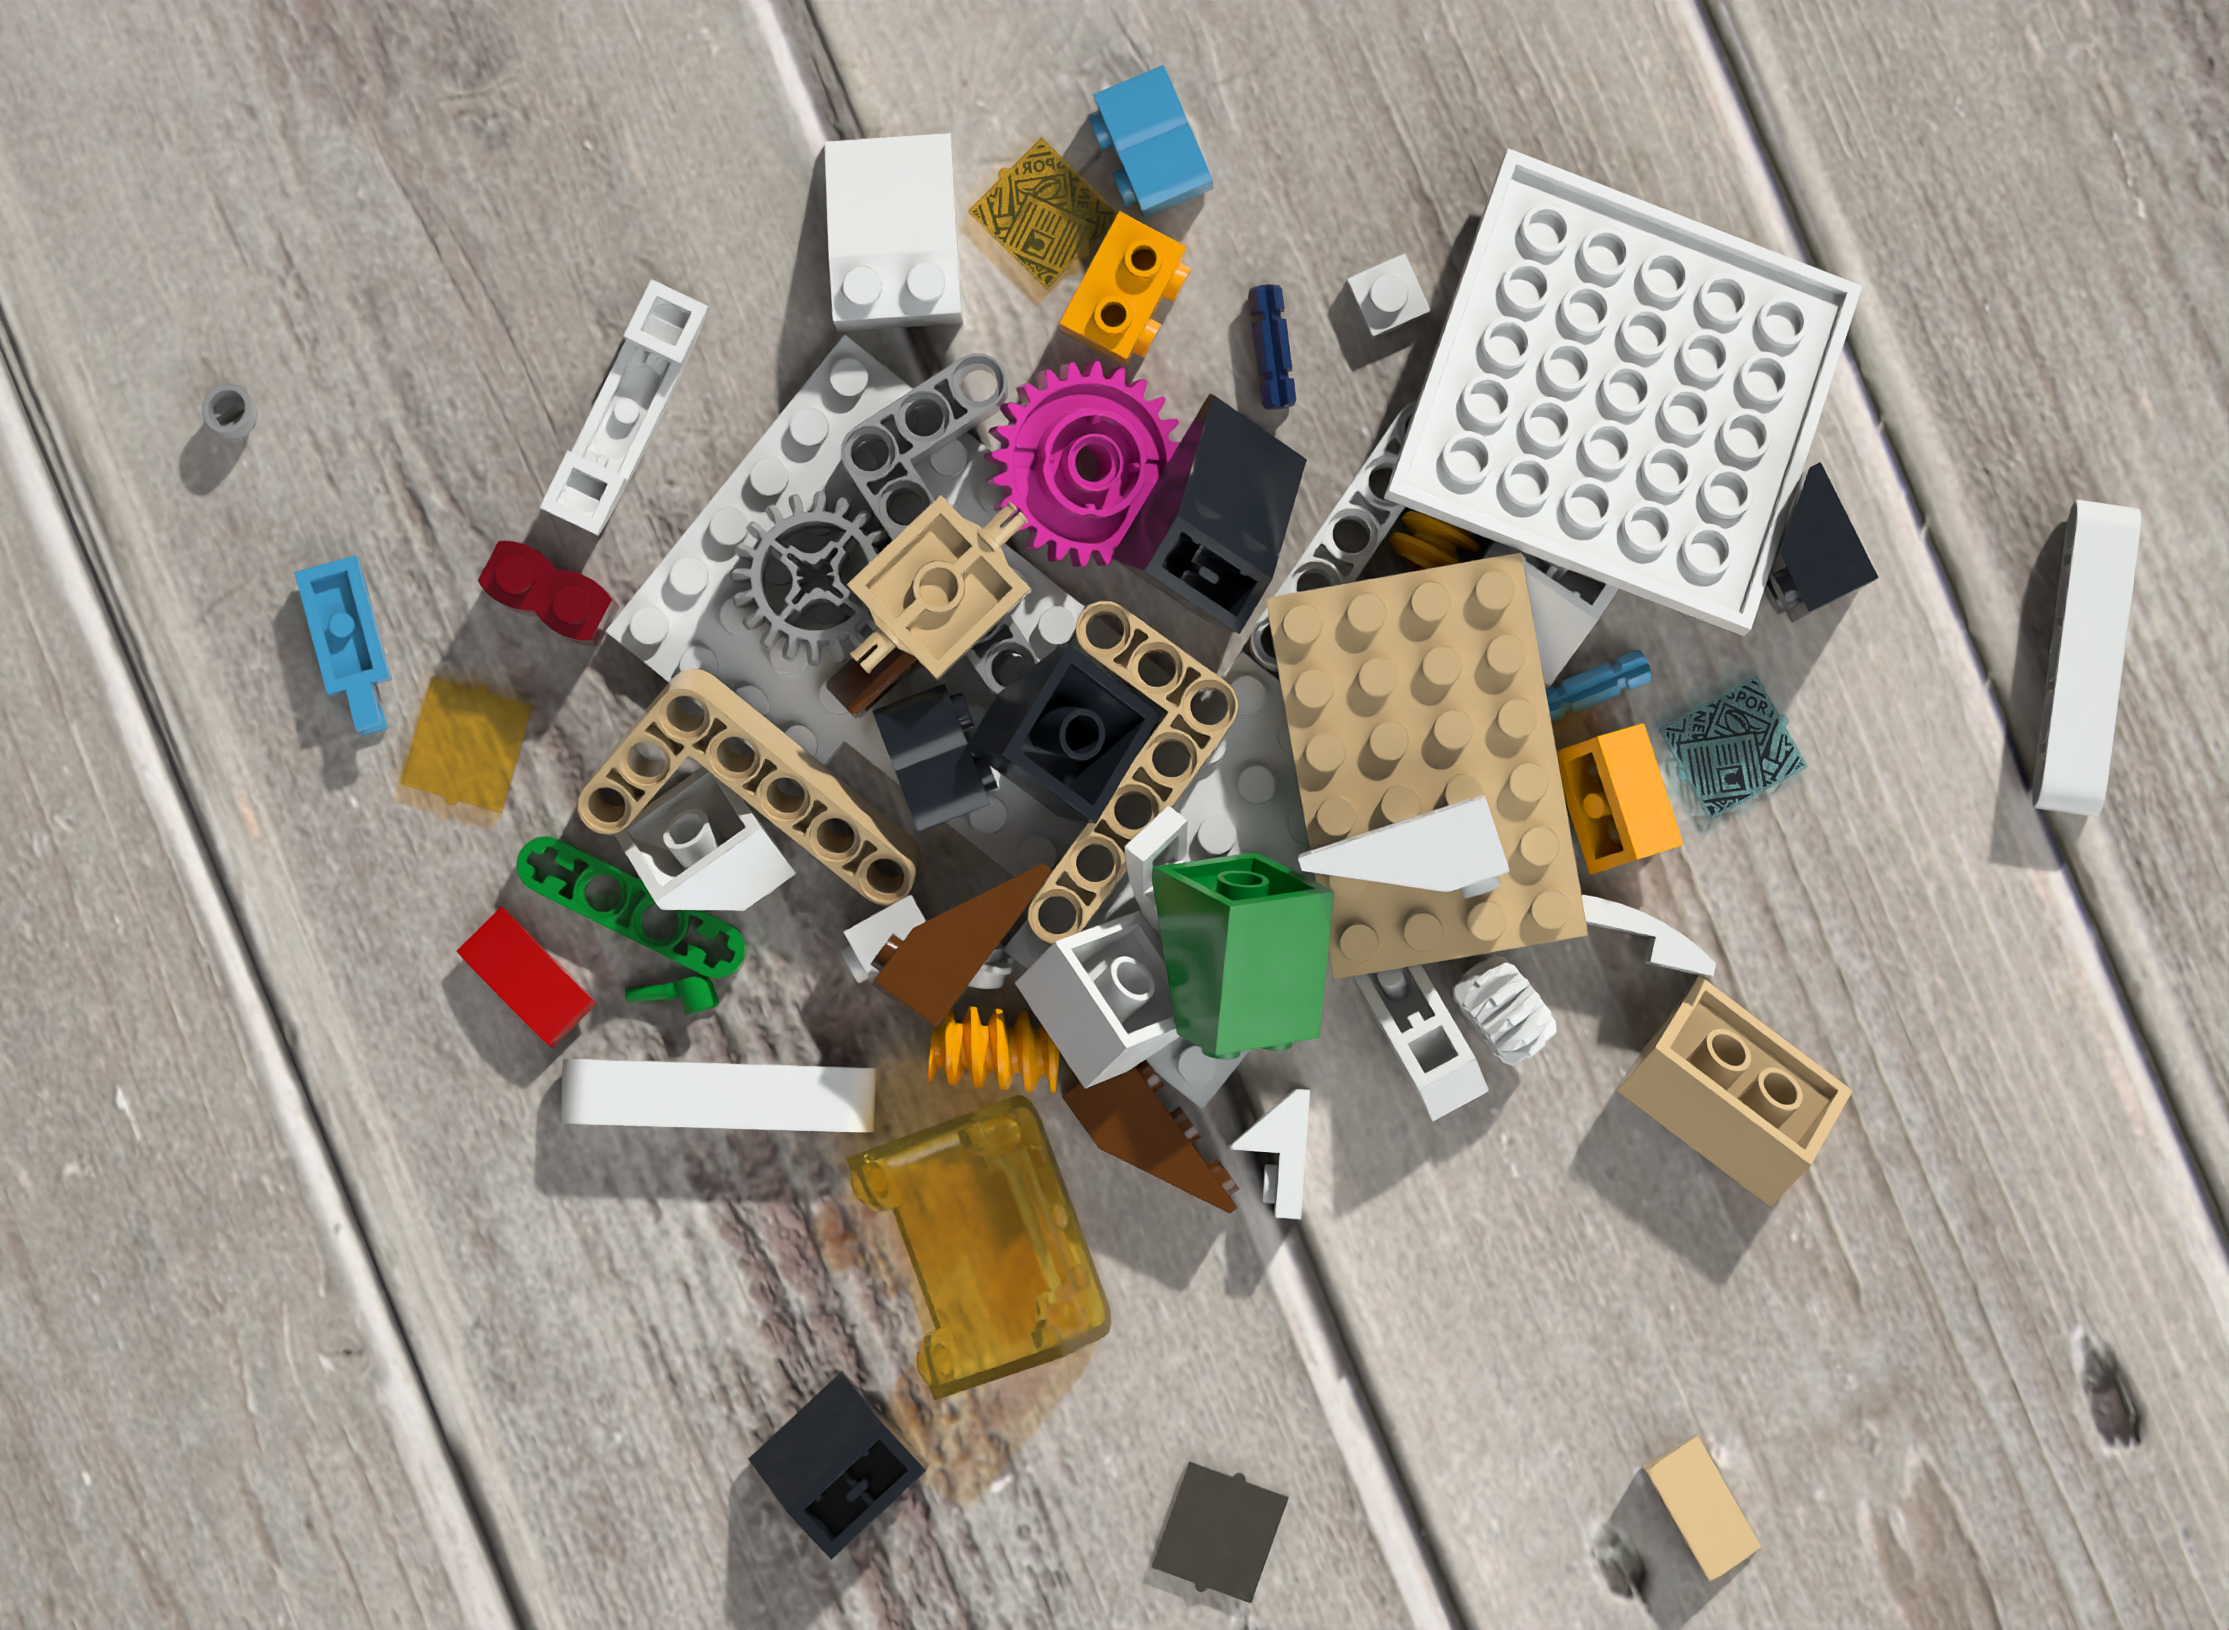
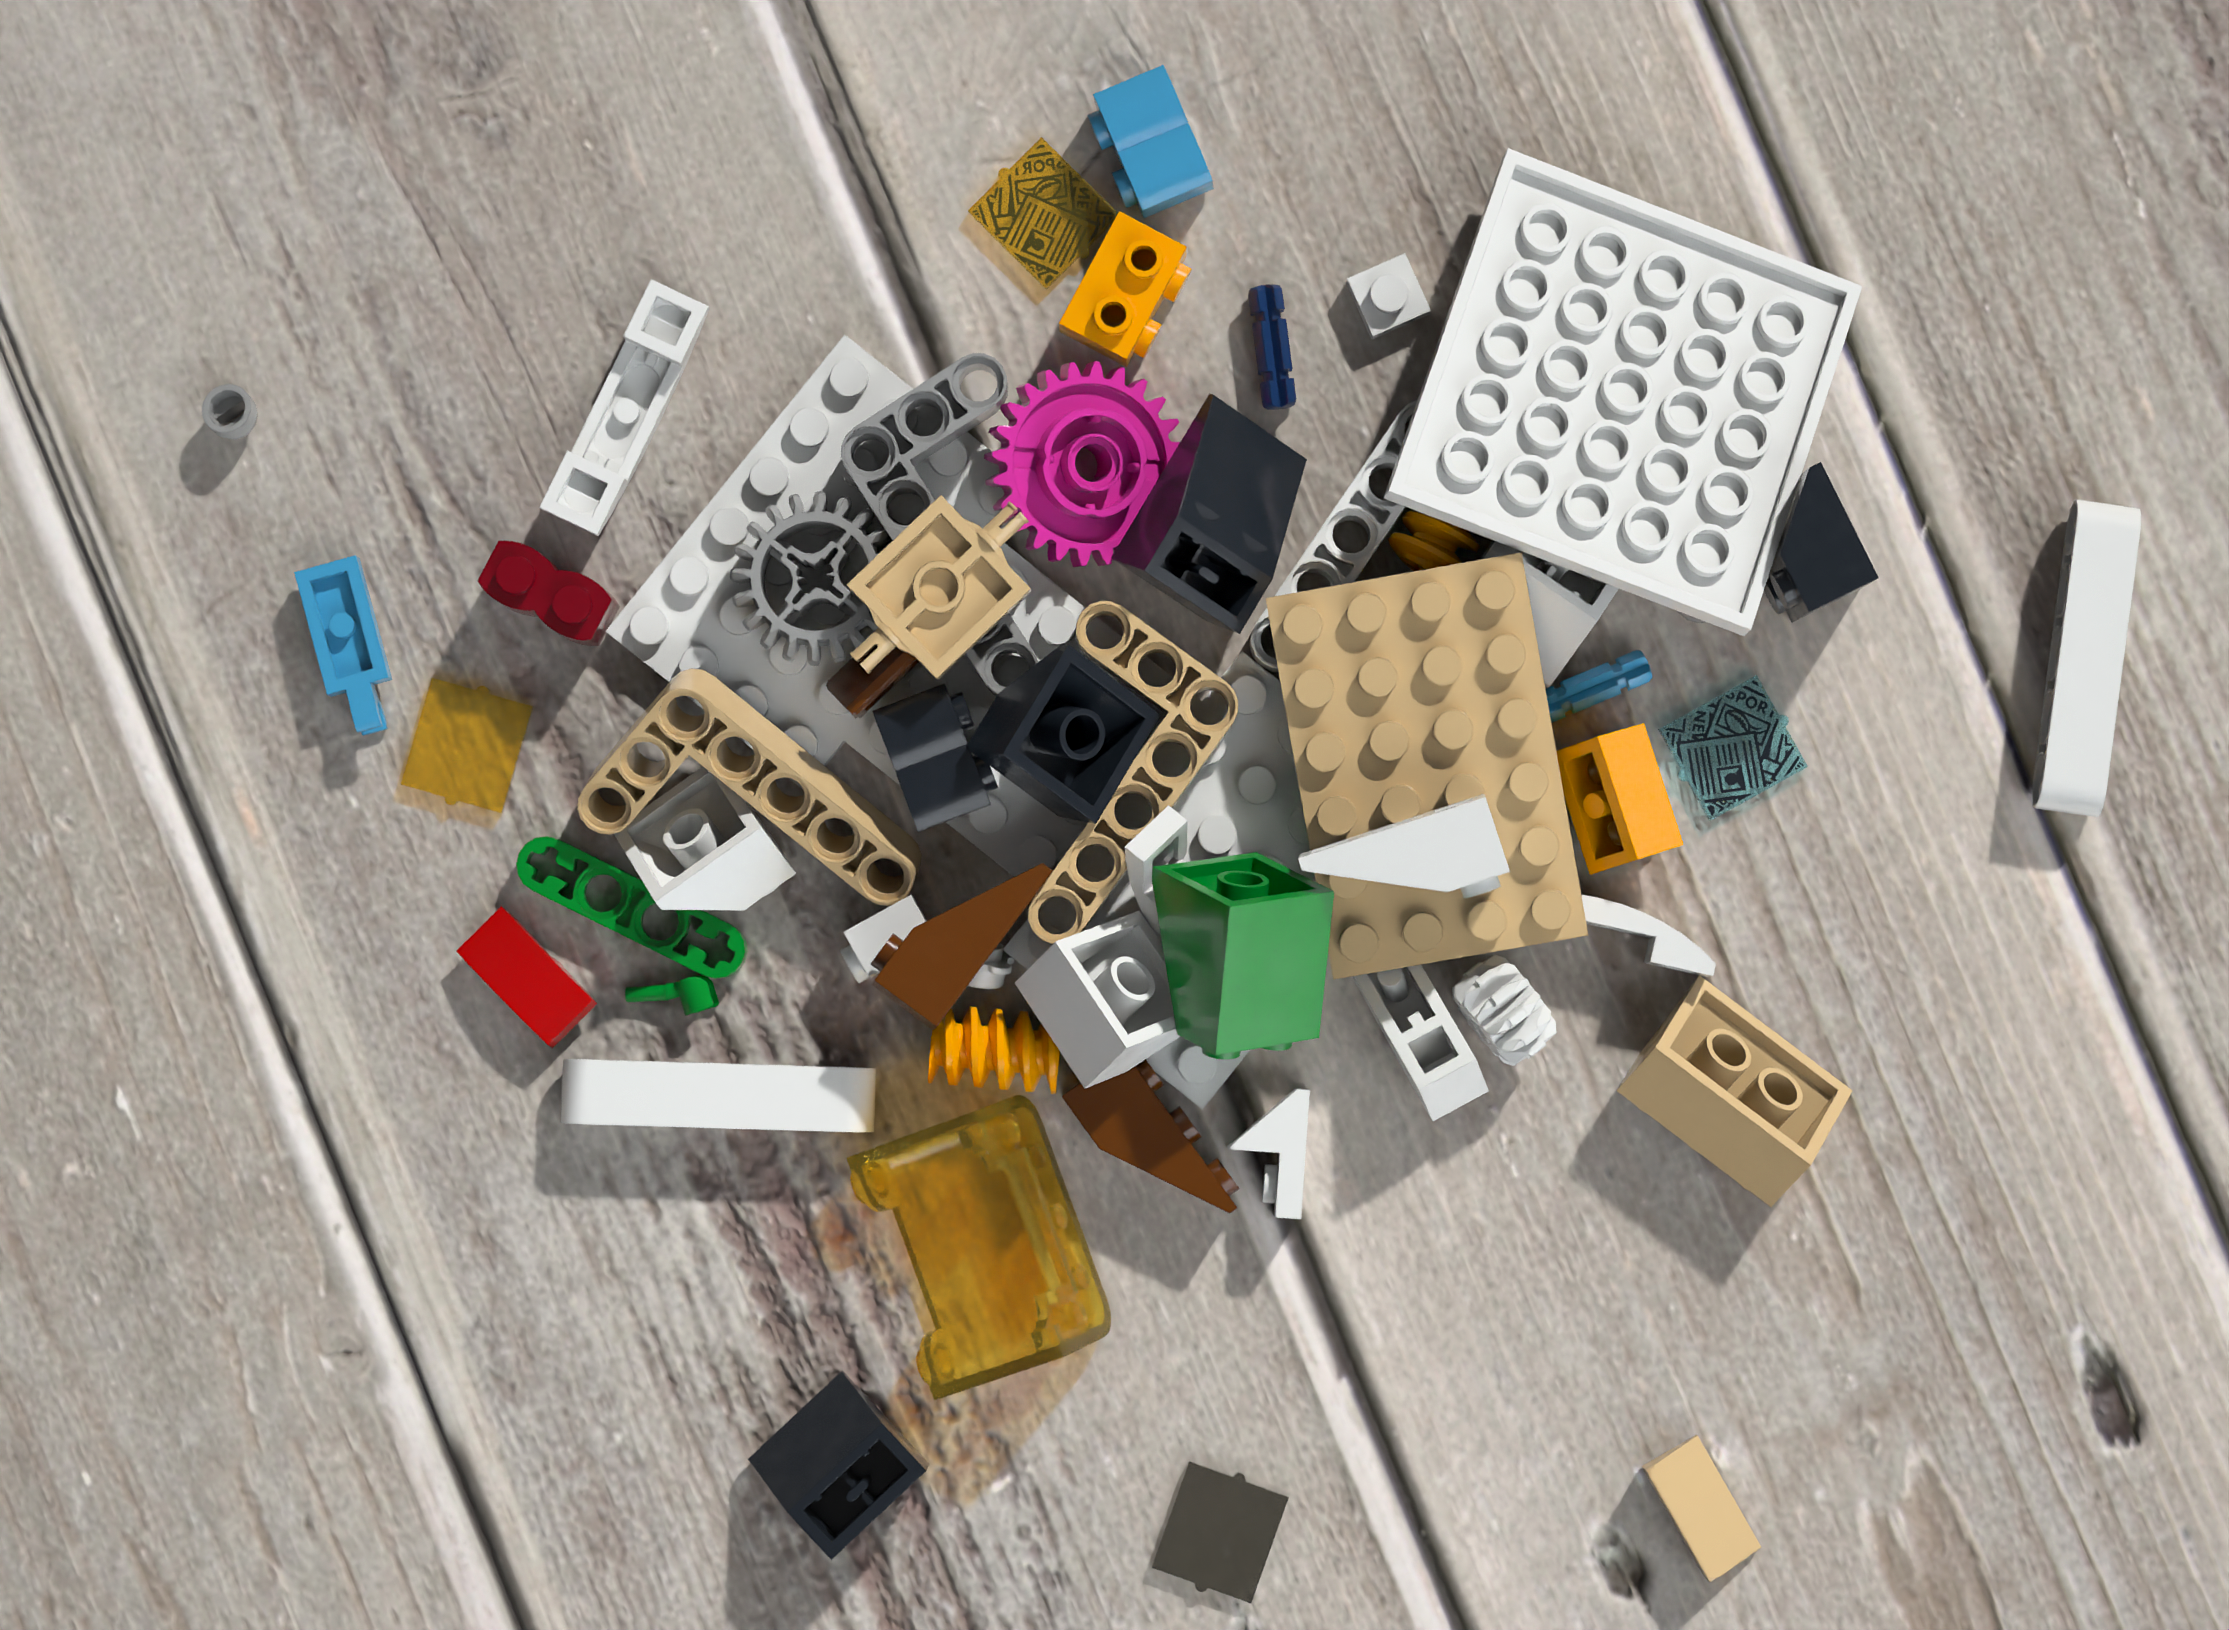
(892, 233): white slope -> none

